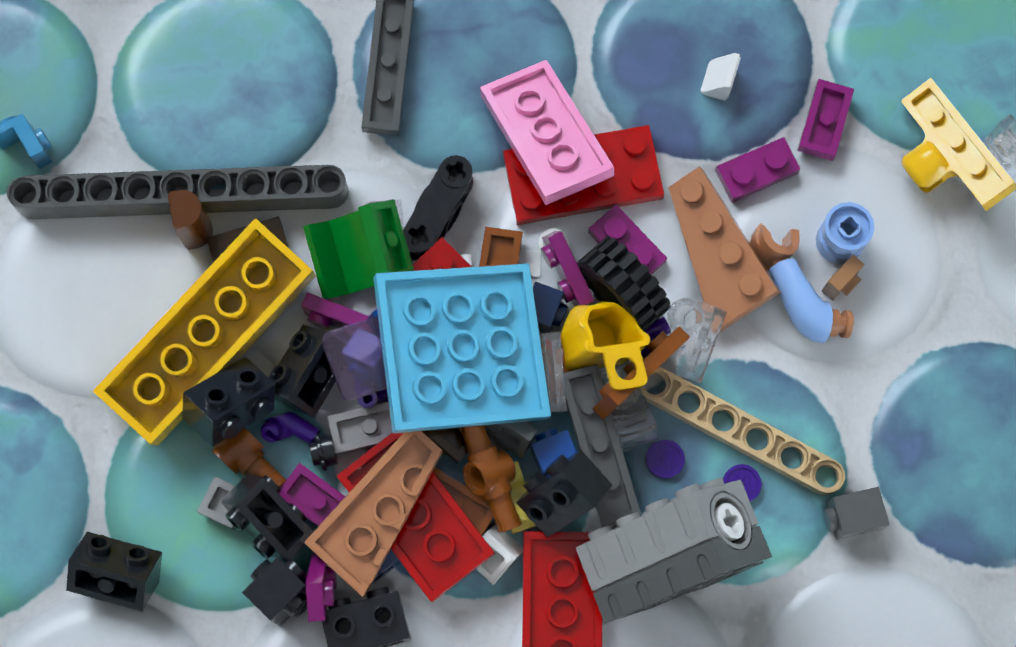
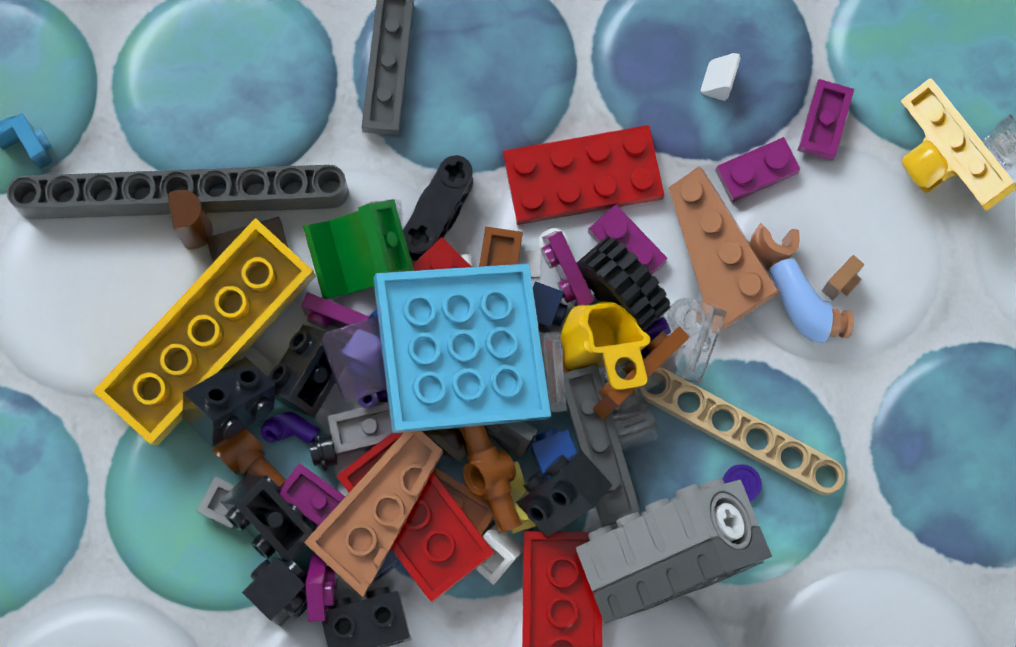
(114, 571): black brick -> none
(546, 132): bright pink plate -> none
(665, 459): dark purple piece -> none
(838, 239): light blue wheel -> none
(856, 513): dark grey brick -> none

